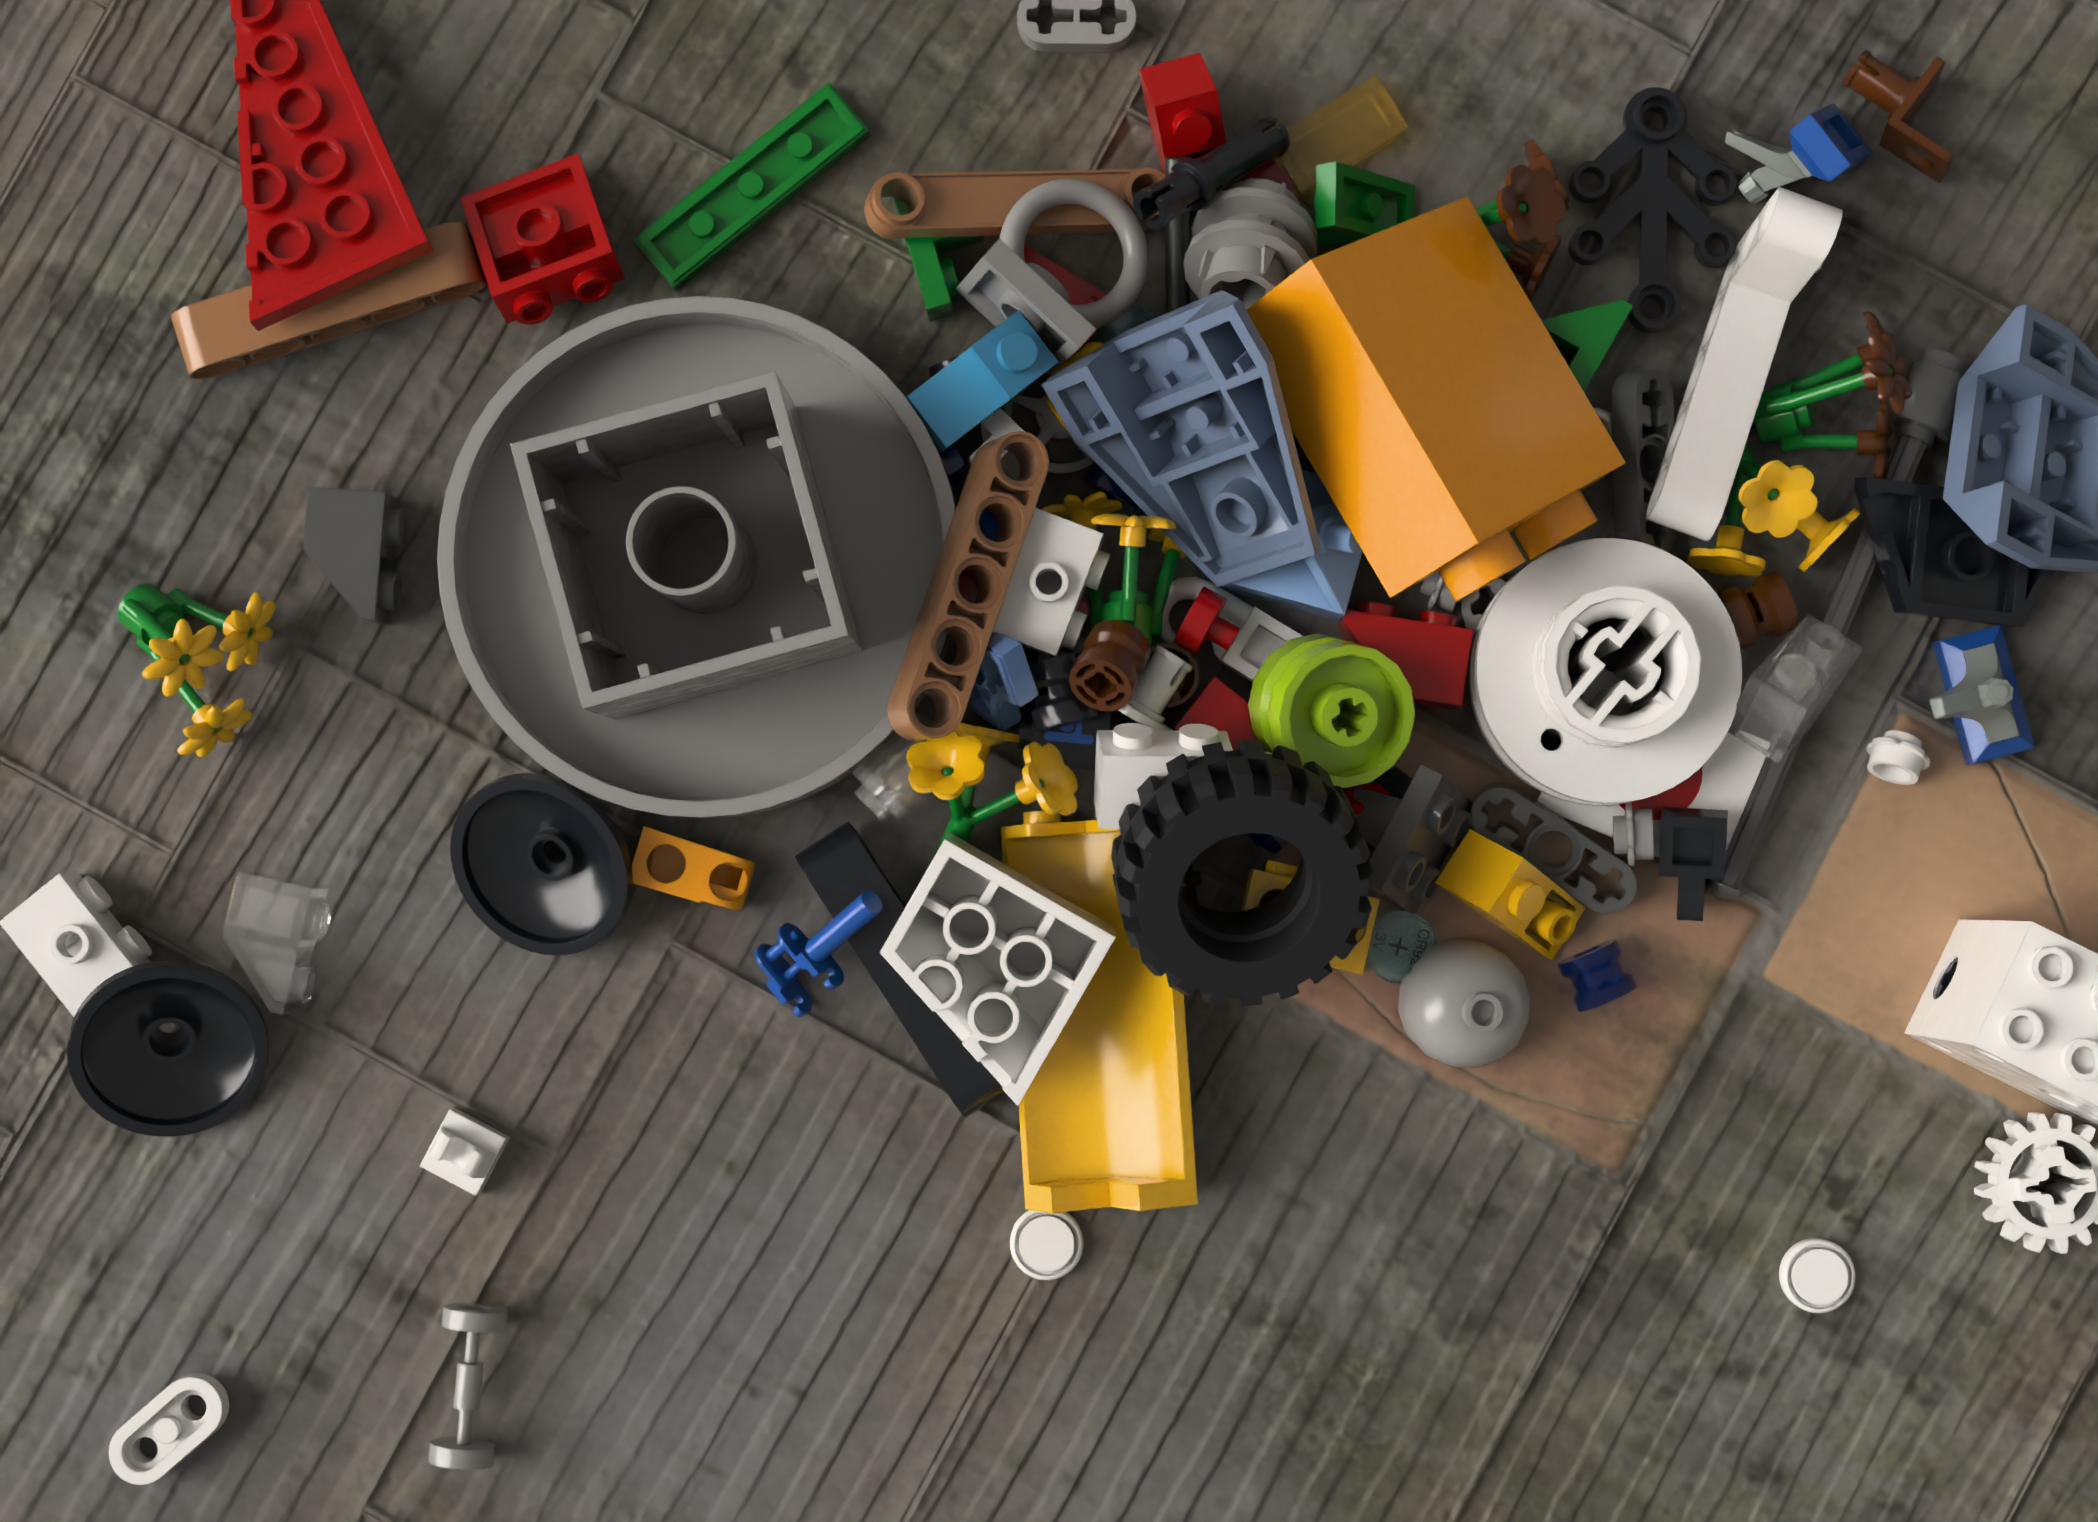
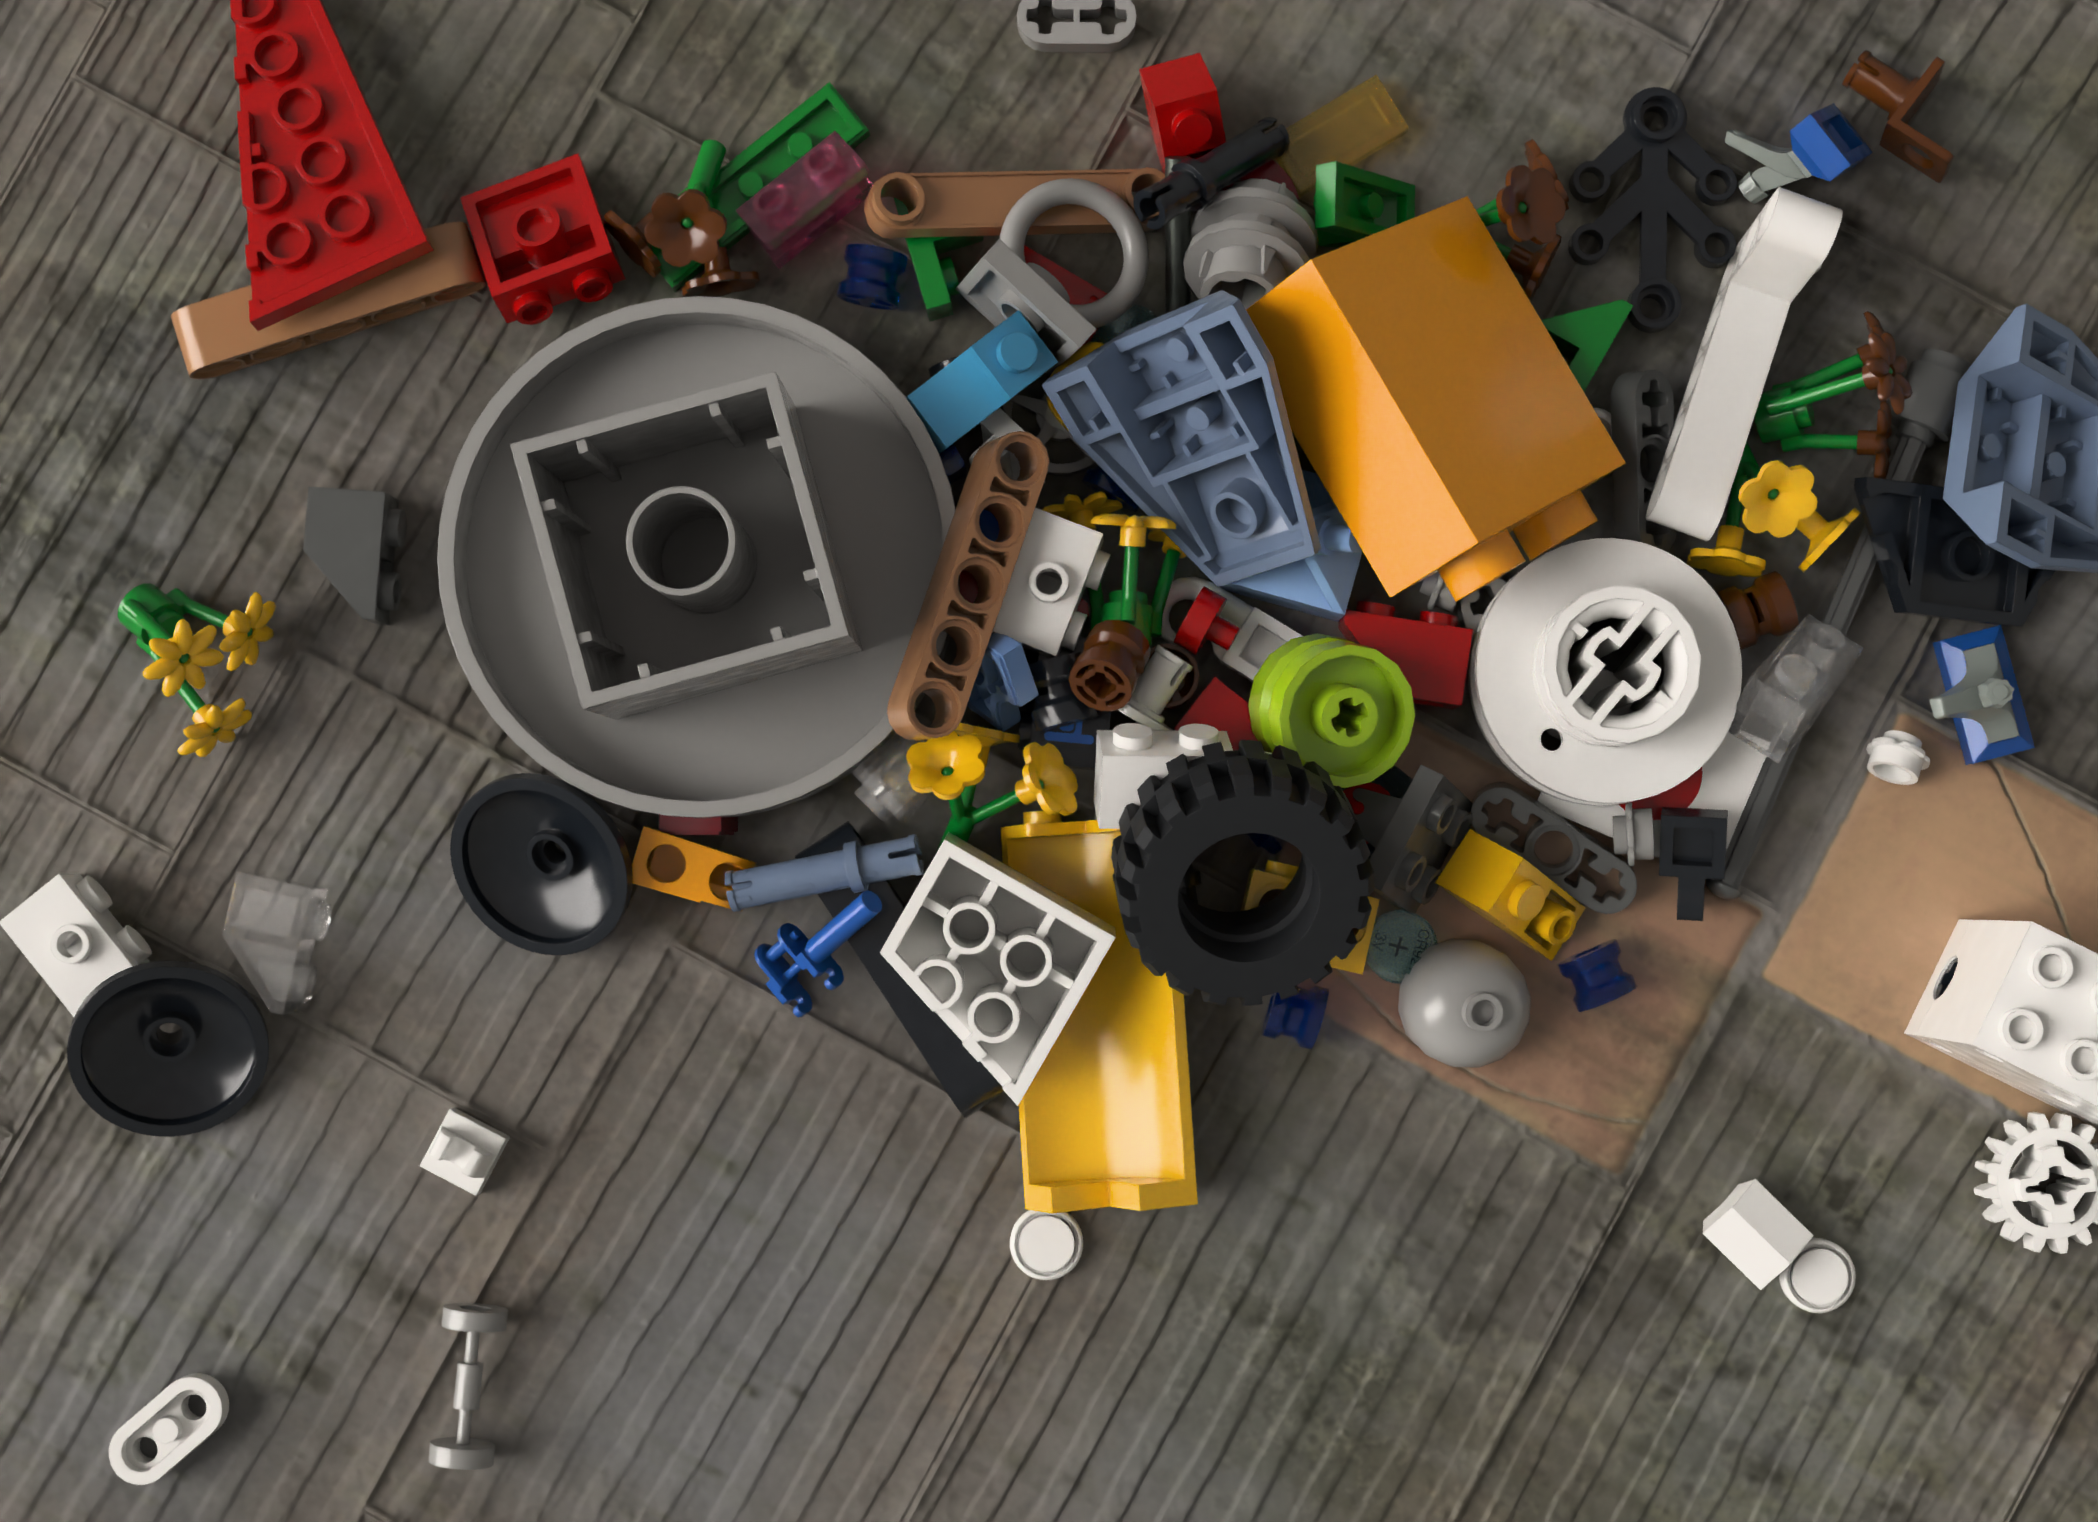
(686, 231): none -> reddish brown plant
(698, 826): none -> dark red tile
(807, 199): none -> clear pink bracket
(848, 868): none -> sand blue pin
(872, 276): none -> clear blue wheel
(1297, 1015): none -> clear blue wheel
(1756, 1232): none -> white piece

